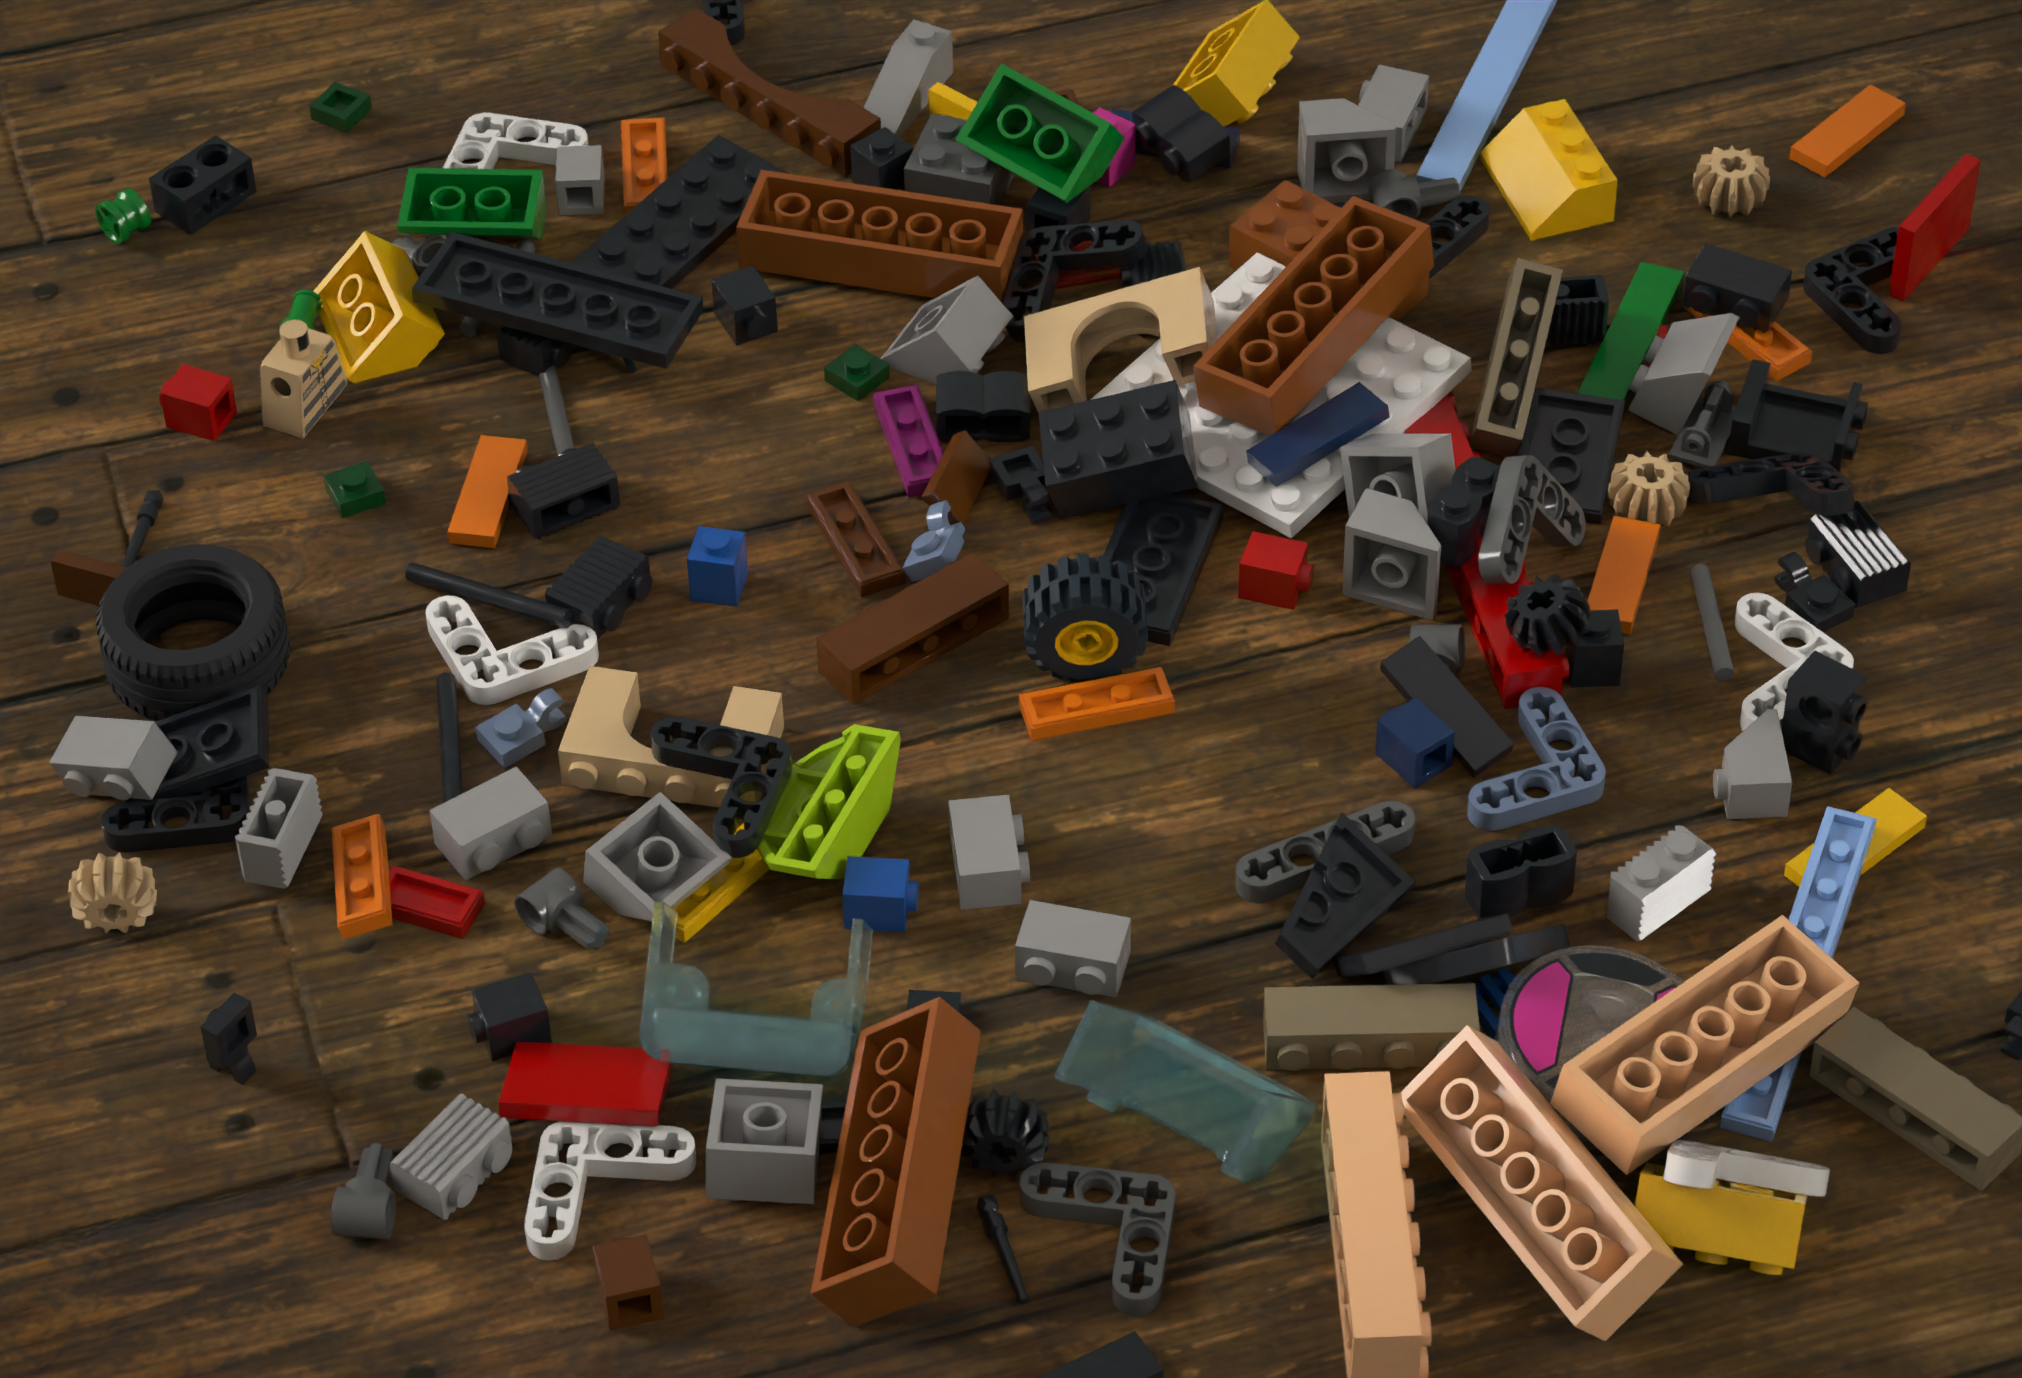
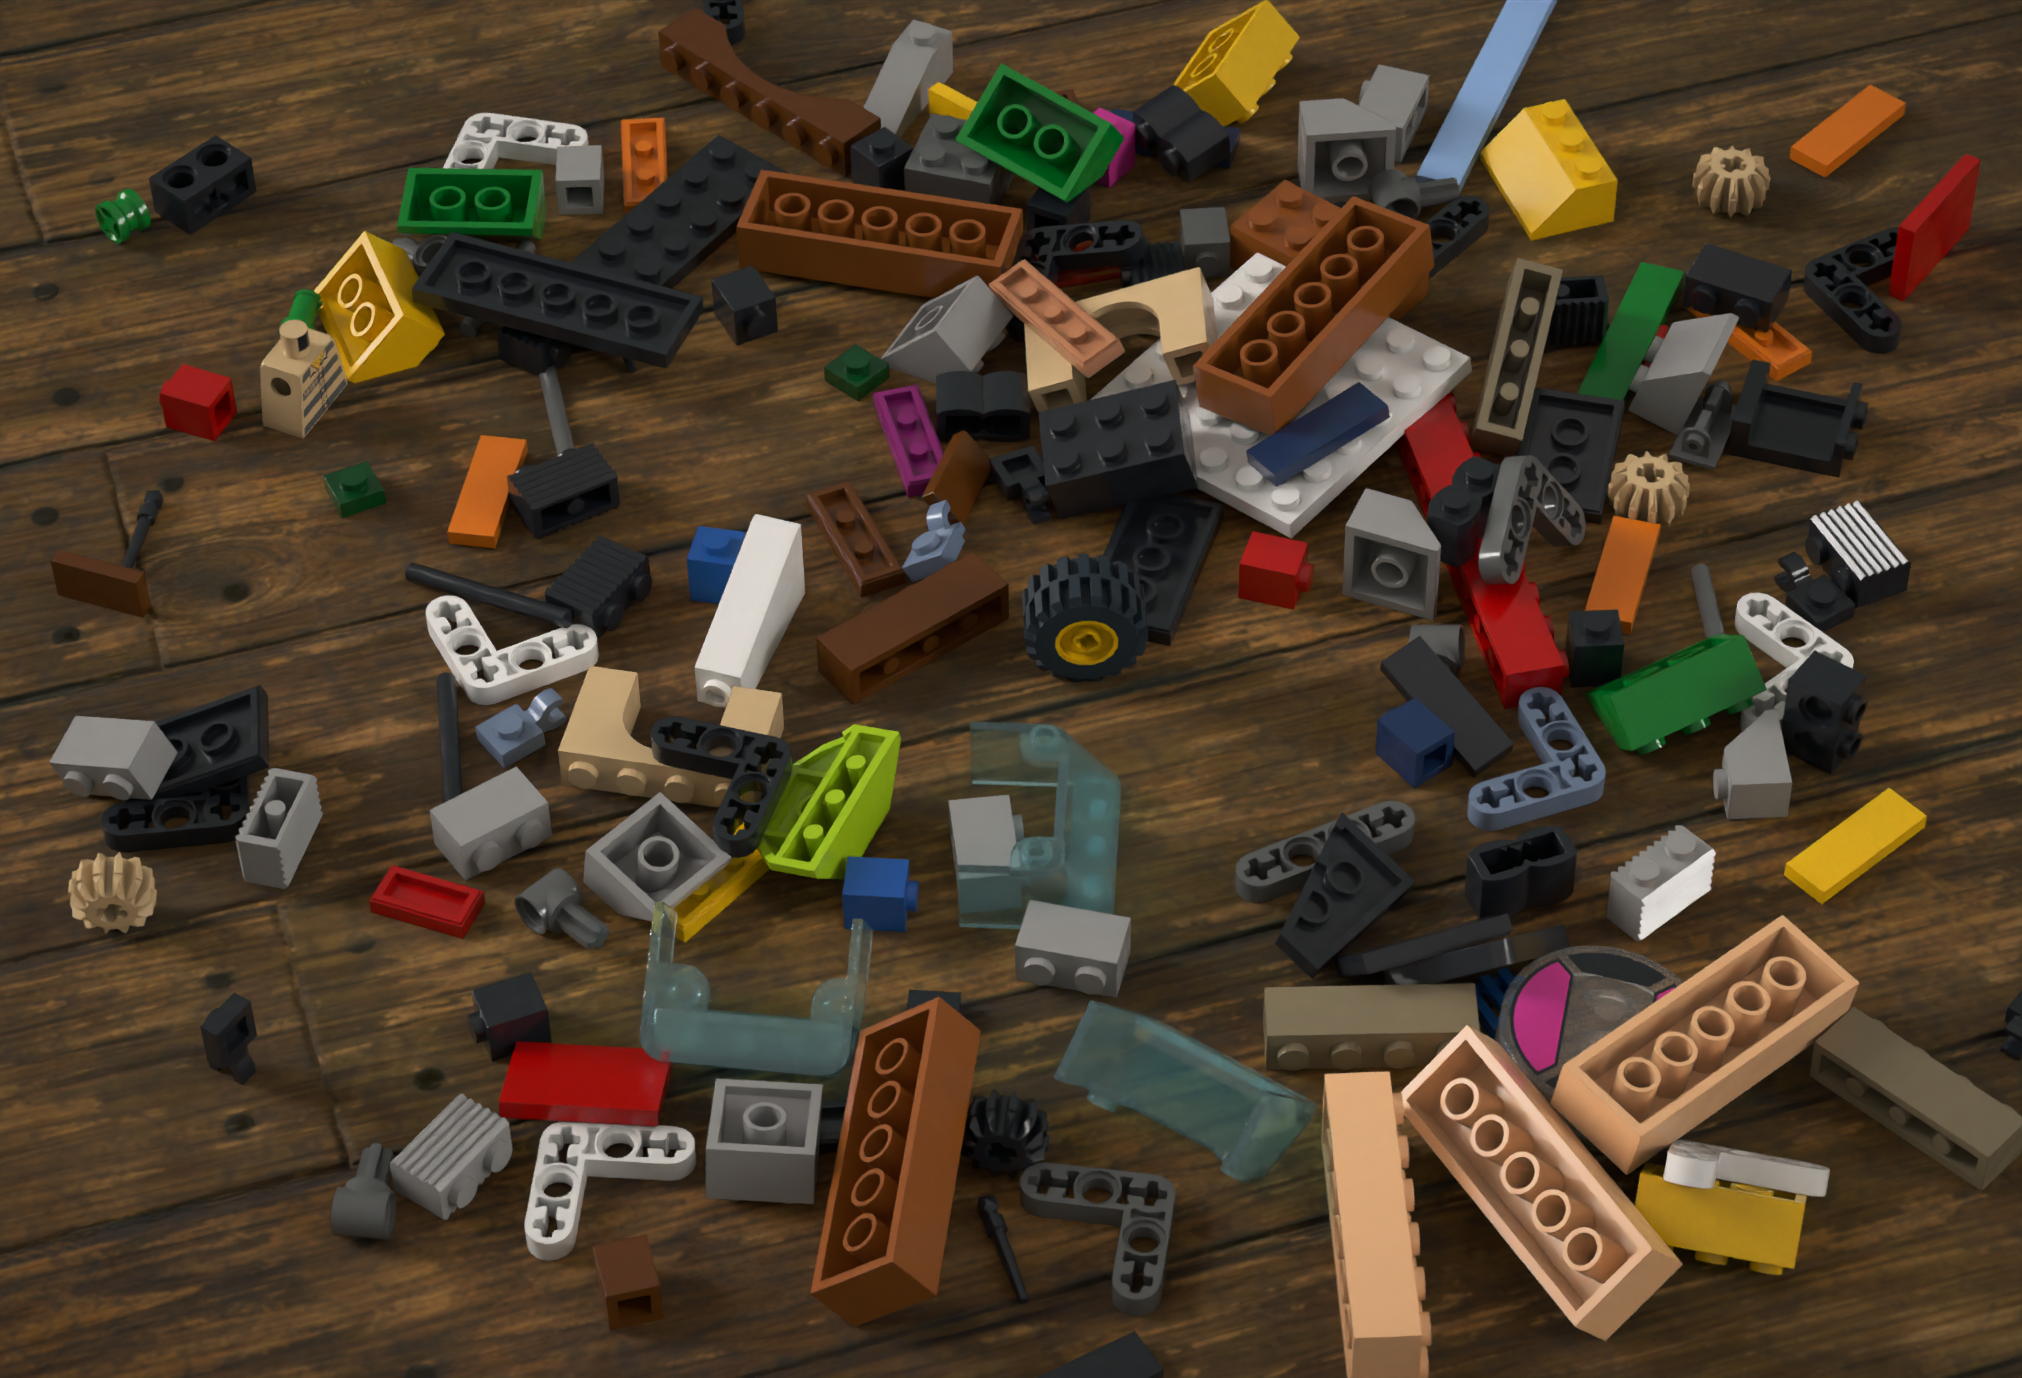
(186, 587): black tyre -> none
(340, 107): dark green plate -> none
(361, 876): orange tile -> none
(753, 610): none -> white slope
(1056, 318): none -> nougat tile
(1066, 870): none -> clear light blue windscreen
(1096, 703): orange tile -> none
(1206, 240): none -> dark grey brick
(1398, 466): light grey slope -> none
(1547, 615): black gear -> none
(1678, 692): none -> green slope
(1800, 473): black beam -> none
(1820, 915): light blue tile -> none

